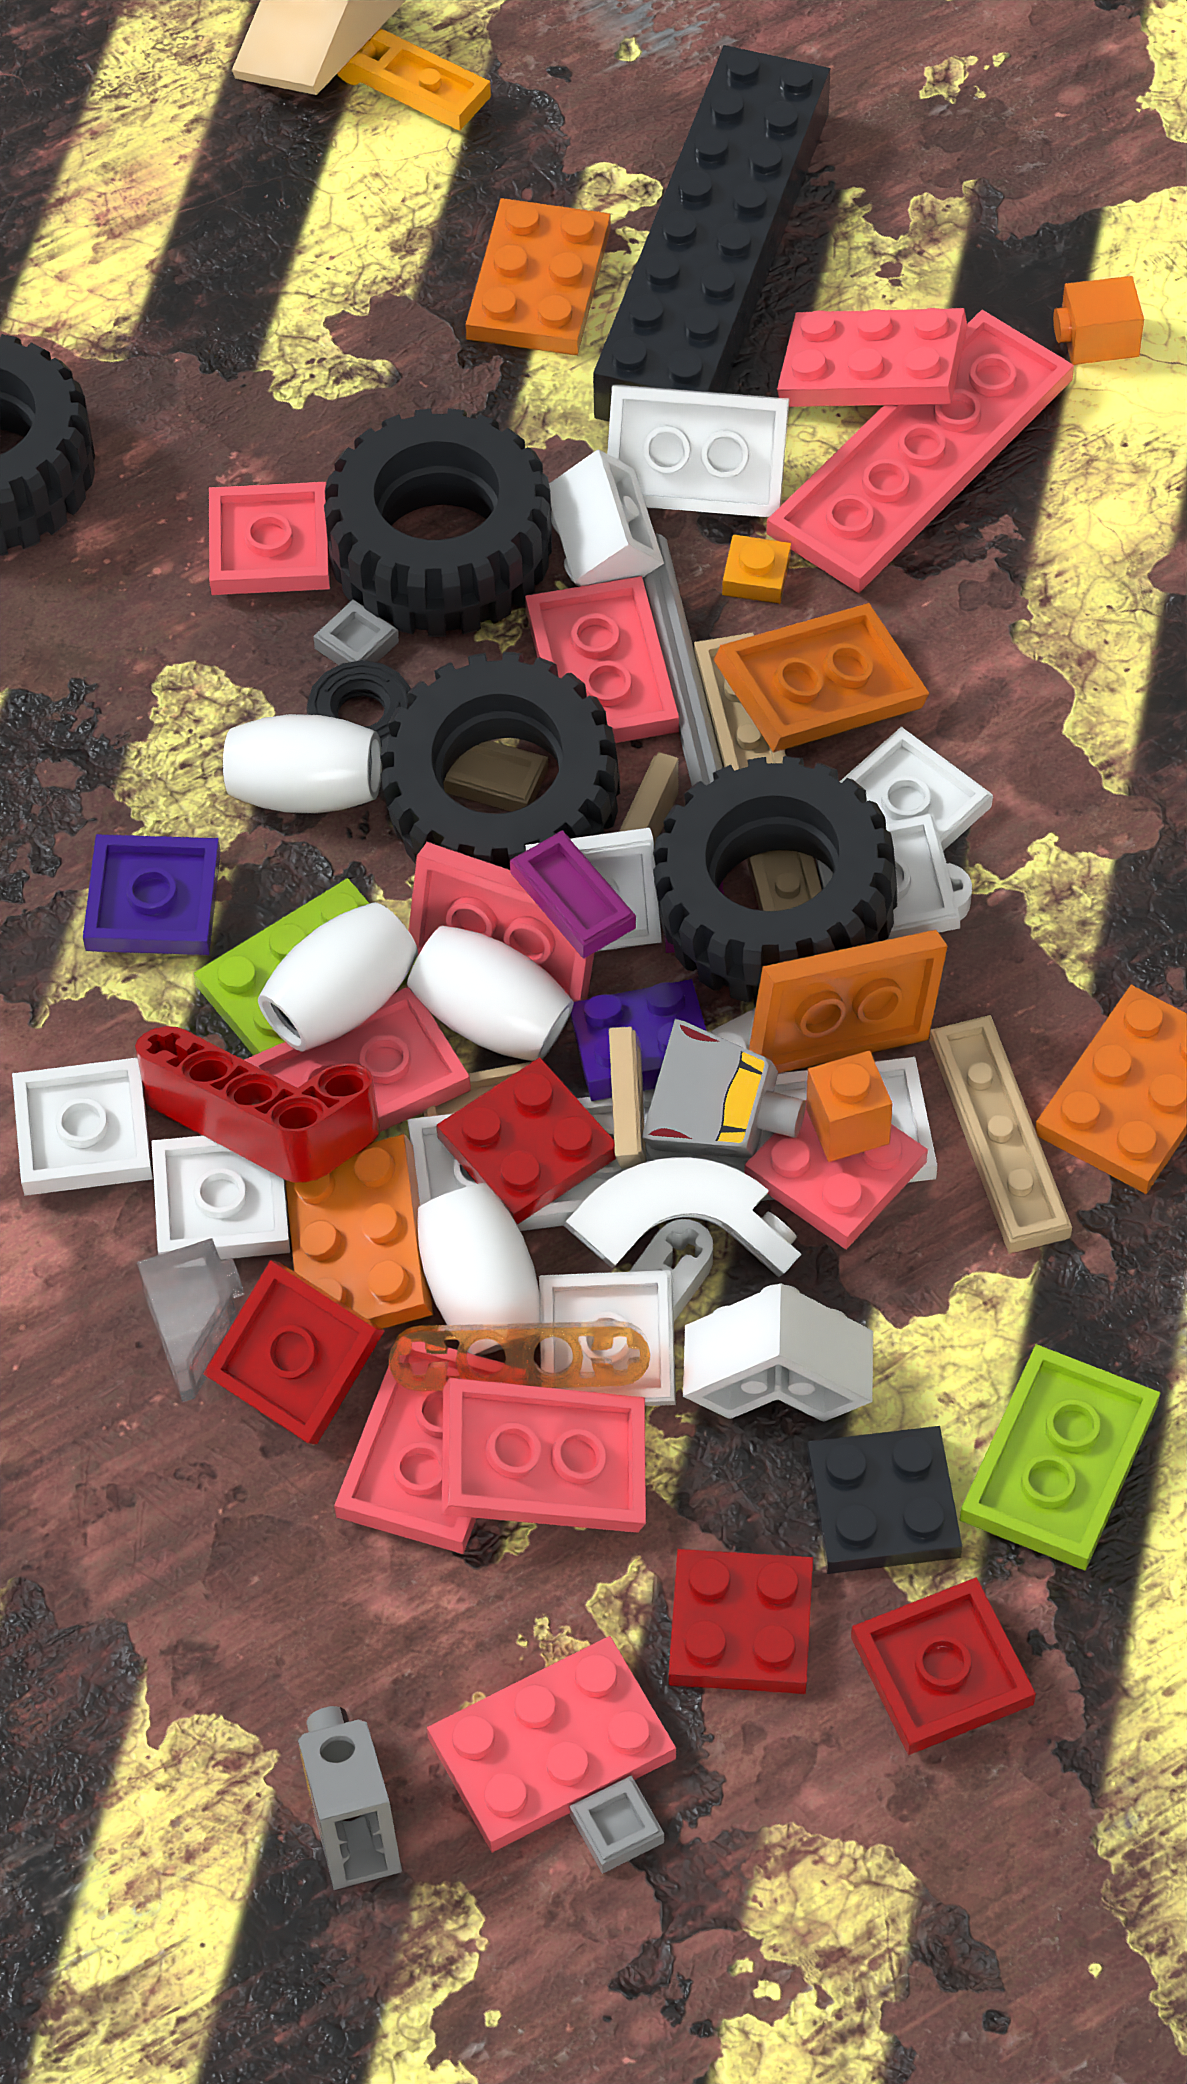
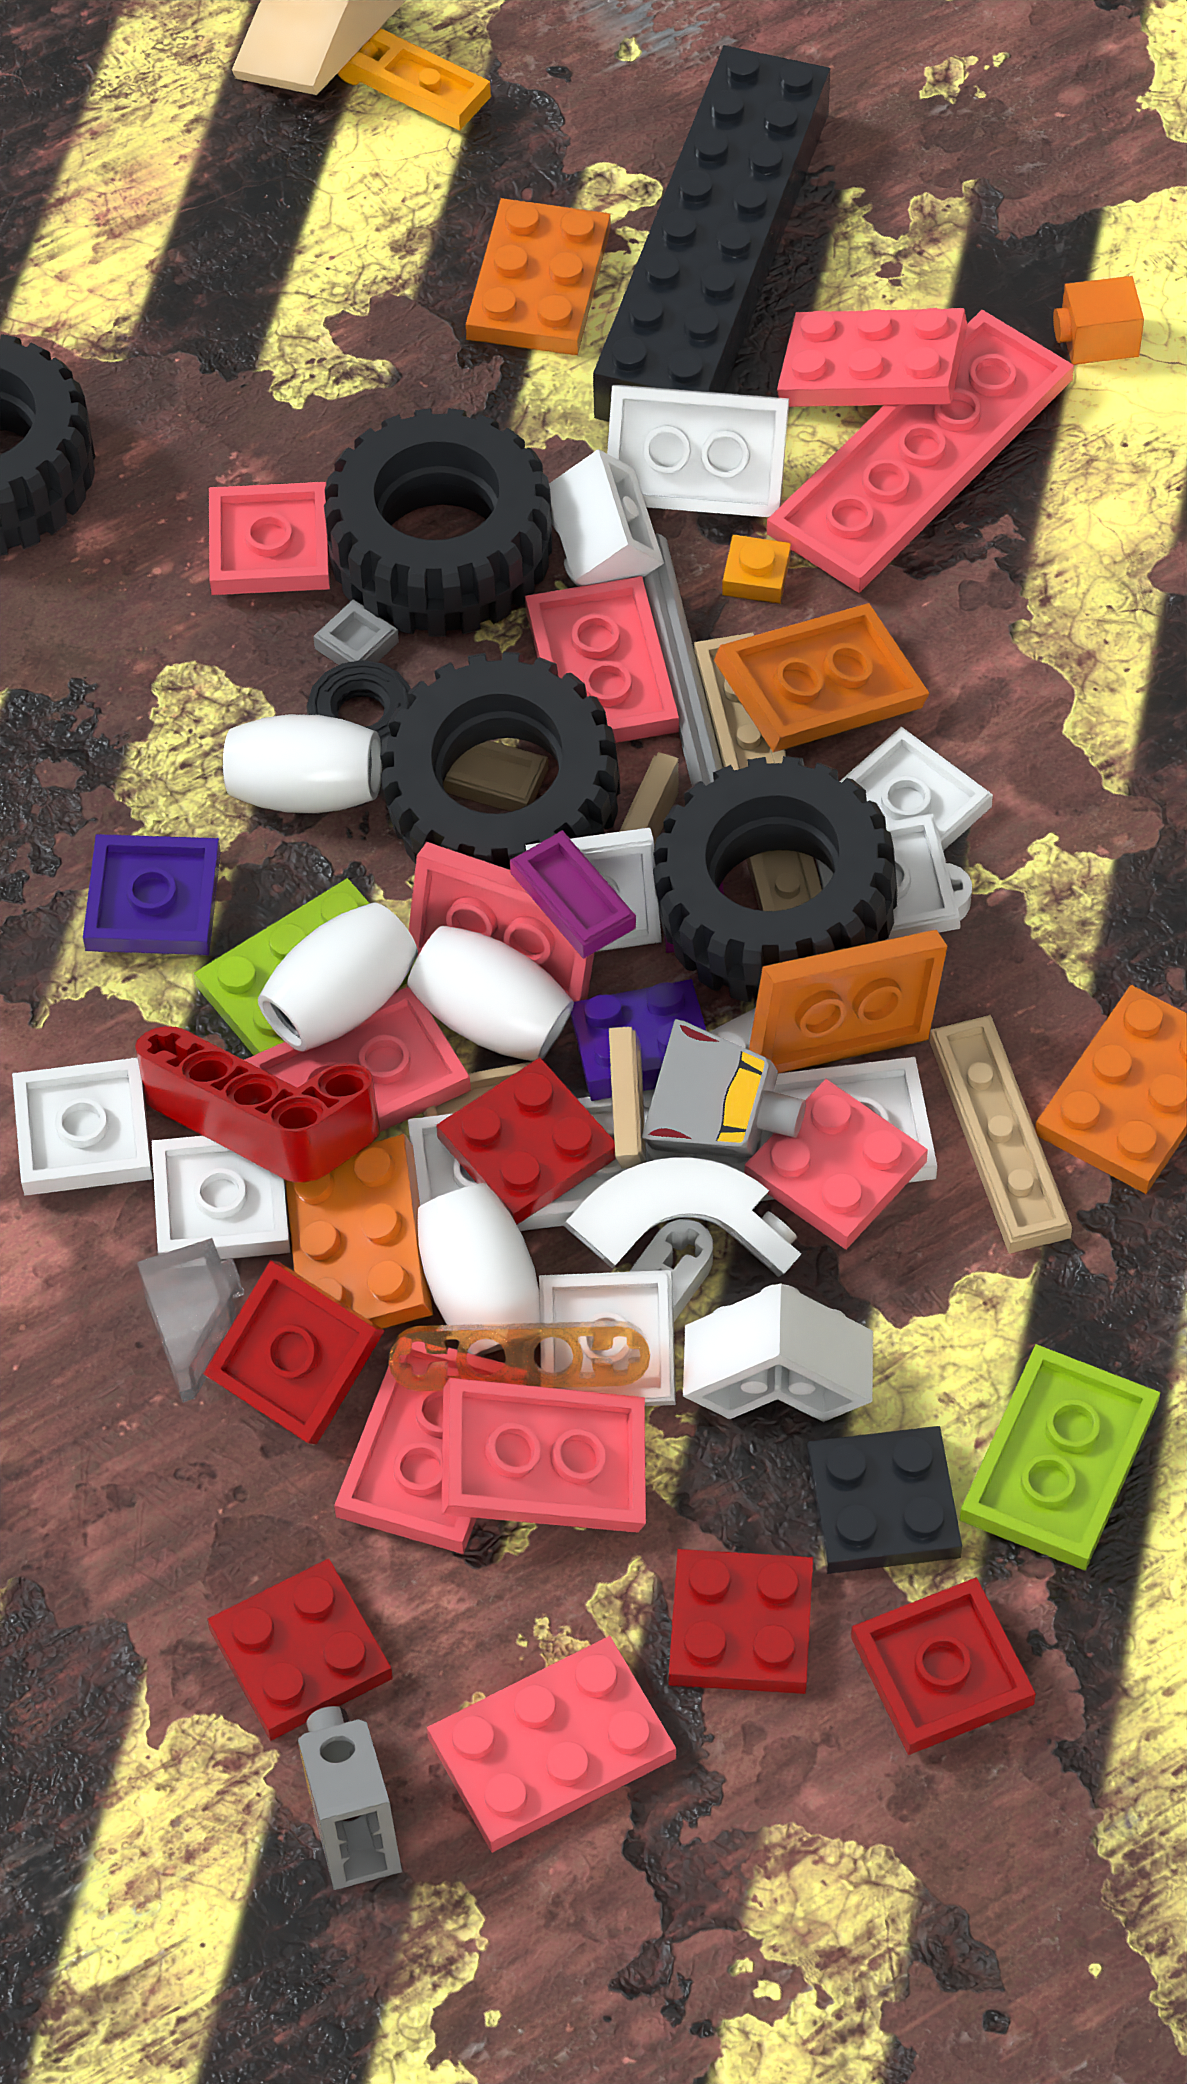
(299, 1648): none -> red plate
(616, 1824): light grey tile -> none
(849, 1106): orange brick -> none

